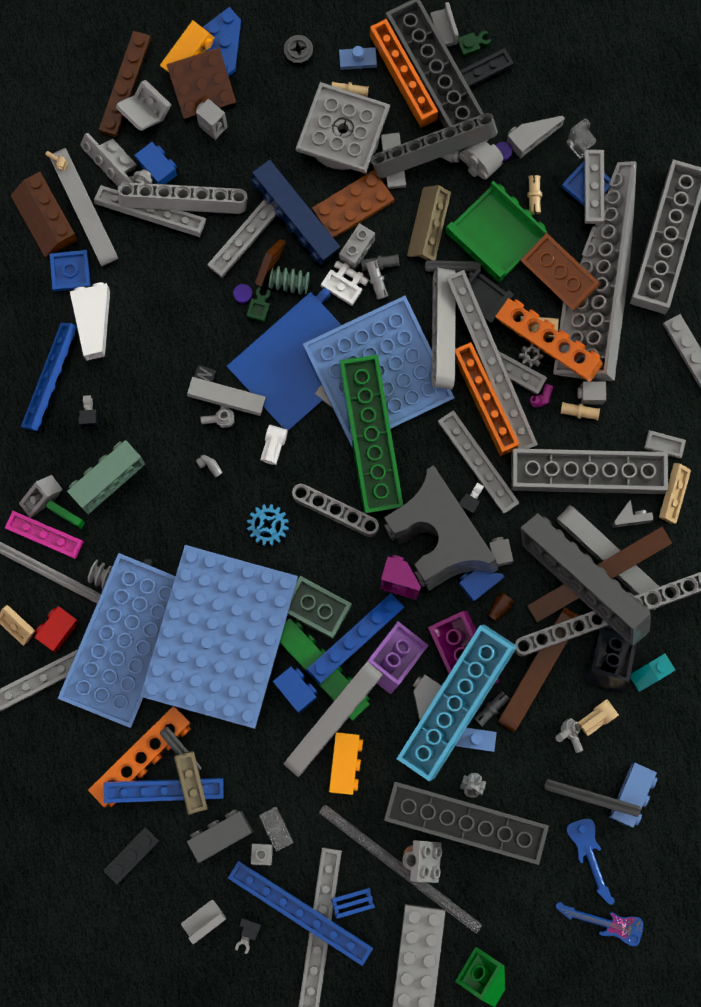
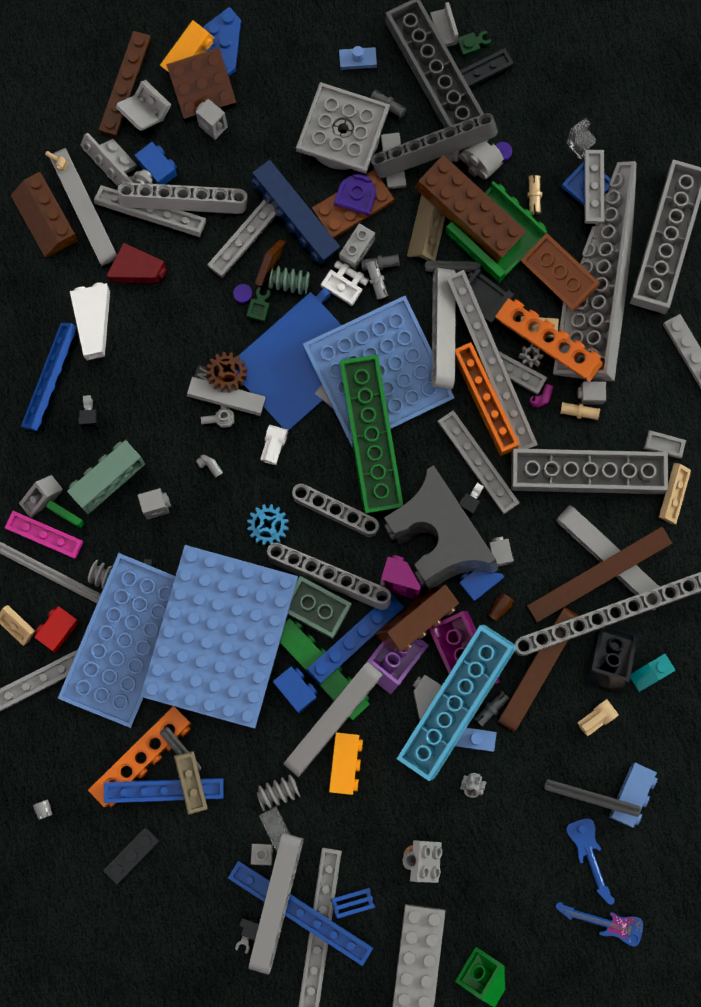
(42, 809): none -> light grey hose
(70, 270): blue plate -> none
(136, 267): none -> dark red slope
(154, 503): none -> light grey brick
(203, 921): light grey panel -> none
(219, 835): dark grey brick -> none
(227, 375): none -> reddish brown gear
(275, 904): none -> light grey beam
(277, 792): none -> light grey piece
(290, 47): dark grey gear -> none
(334, 583): none -> light grey beam
(356, 194): none -> dark purple tile
(361, 90): tan pin -> none
(395, 108): none -> dark grey pin
(399, 868): clear axle -> none
(403, 73): orange brick -> none
(418, 618): none -> reddish brown slope
(466, 823): dark grey brick -> none
(470, 209): none -> reddish brown brick
(531, 134): light grey slope -> none
(570, 730): light grey piece -> none
(586, 579): dark grey brick -> none
(627, 518): light grey slope -> none

